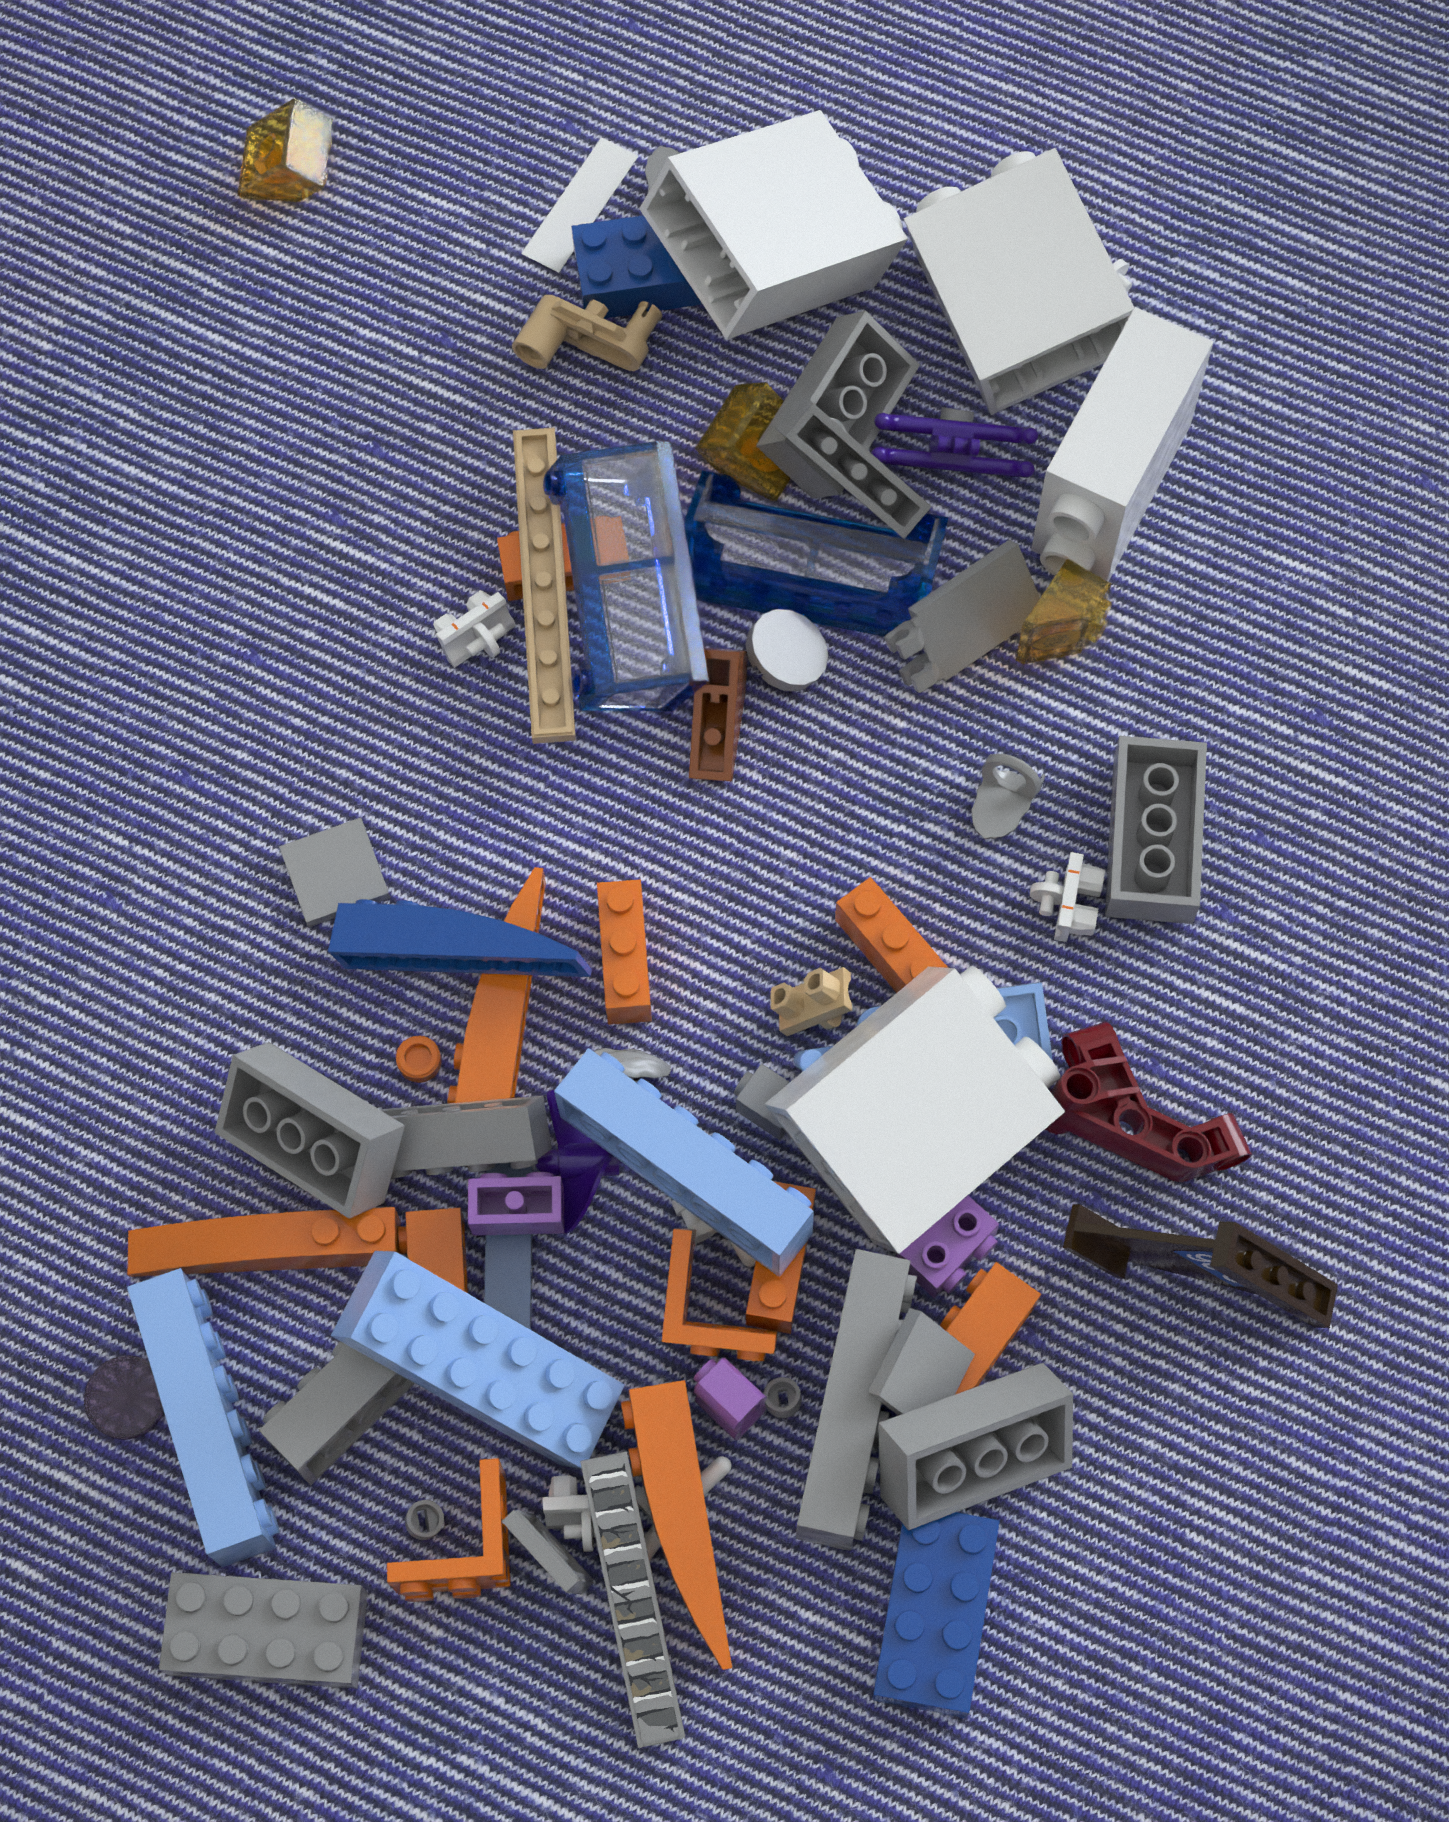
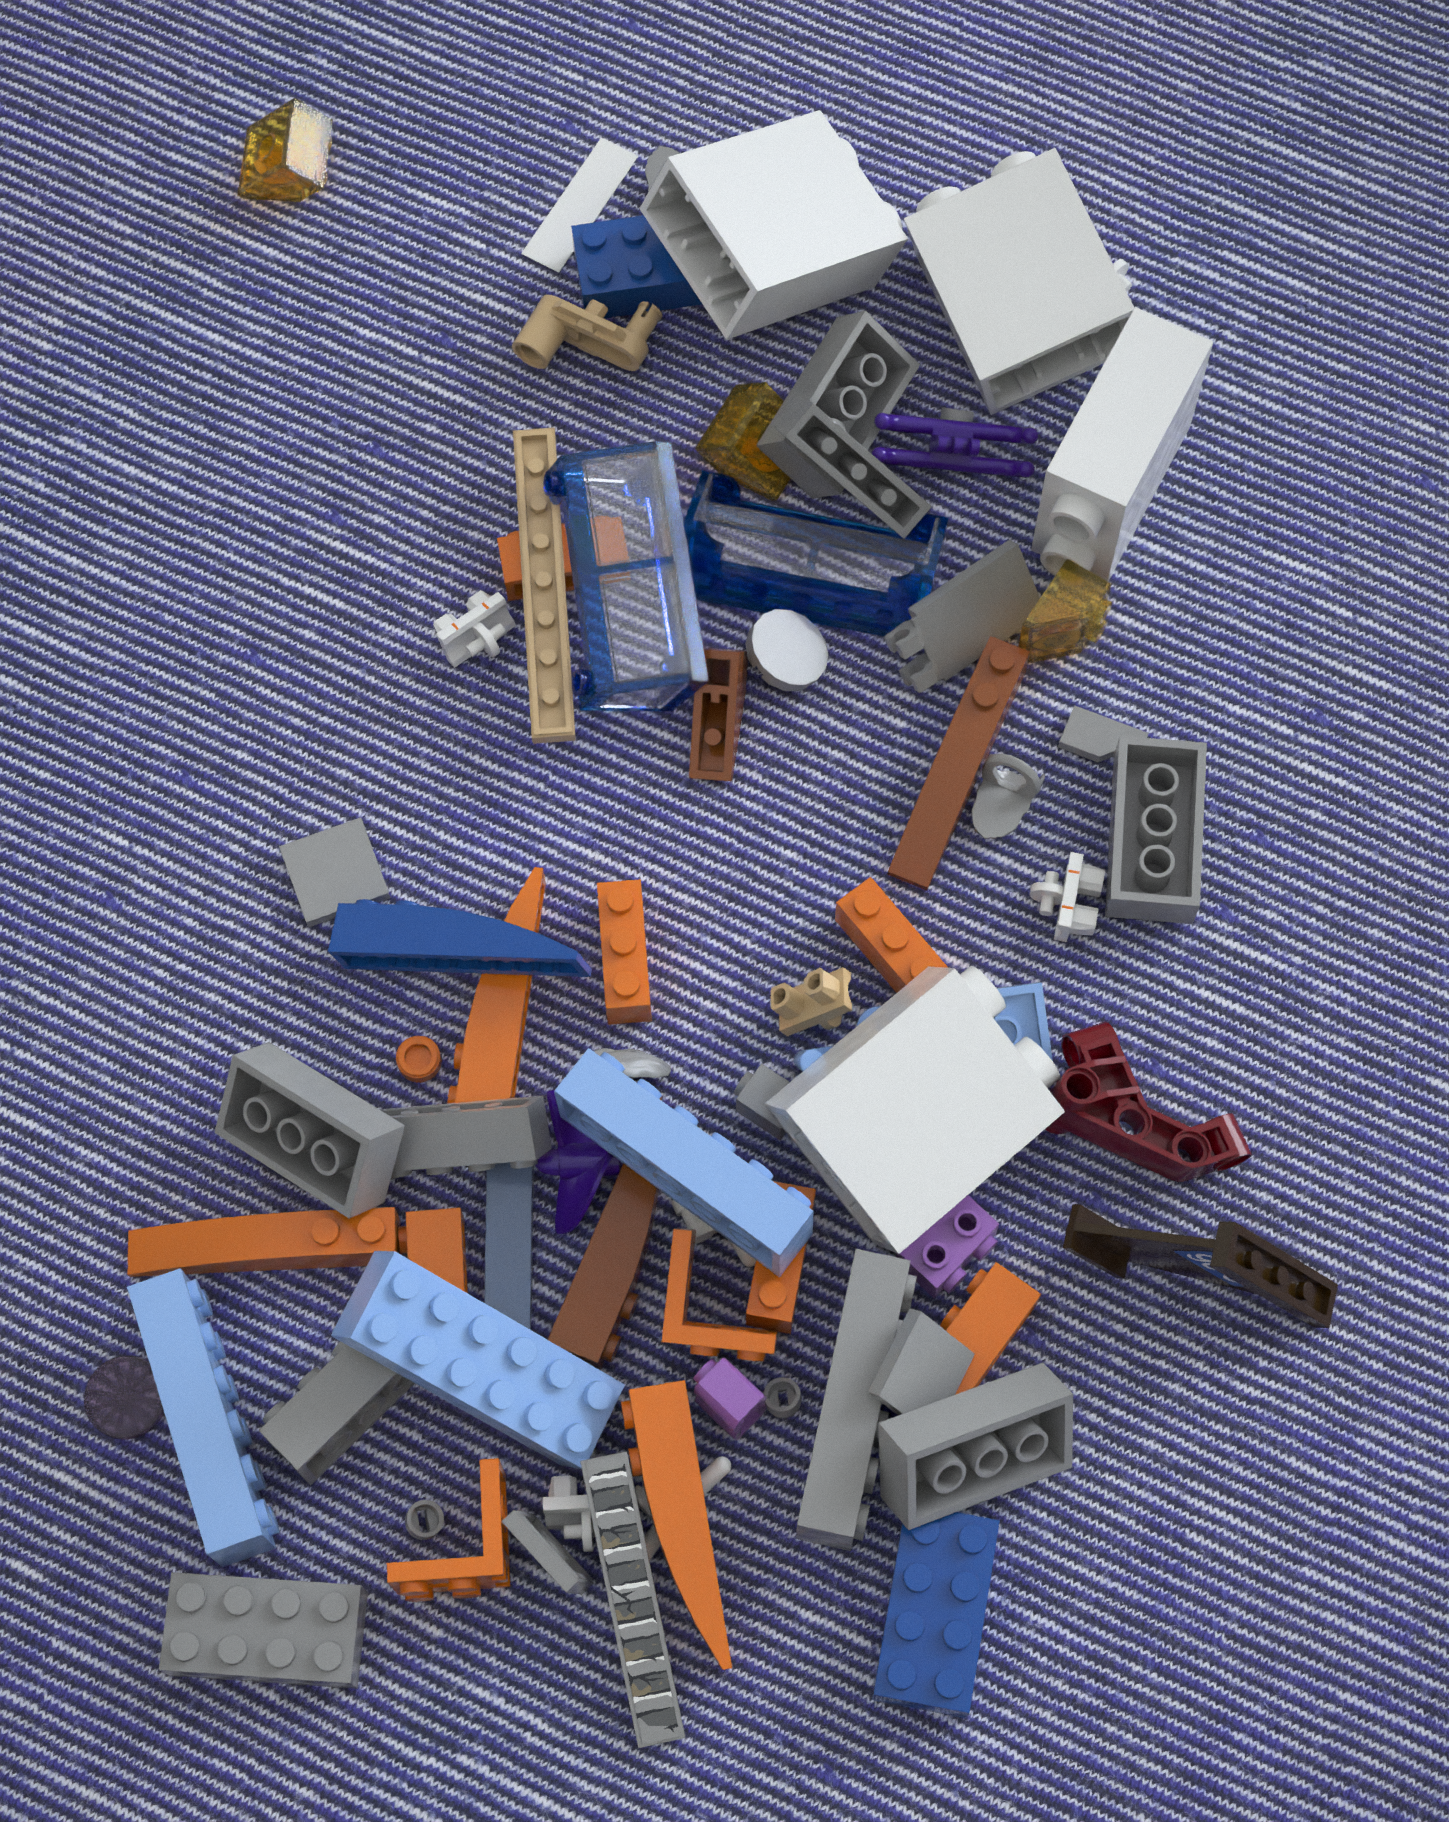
(516, 1204): medium lavender brick -> none
(608, 1273): none -> dark orange slope
(959, 762): none -> dark orange slope
(1094, 734): none -> light grey tile

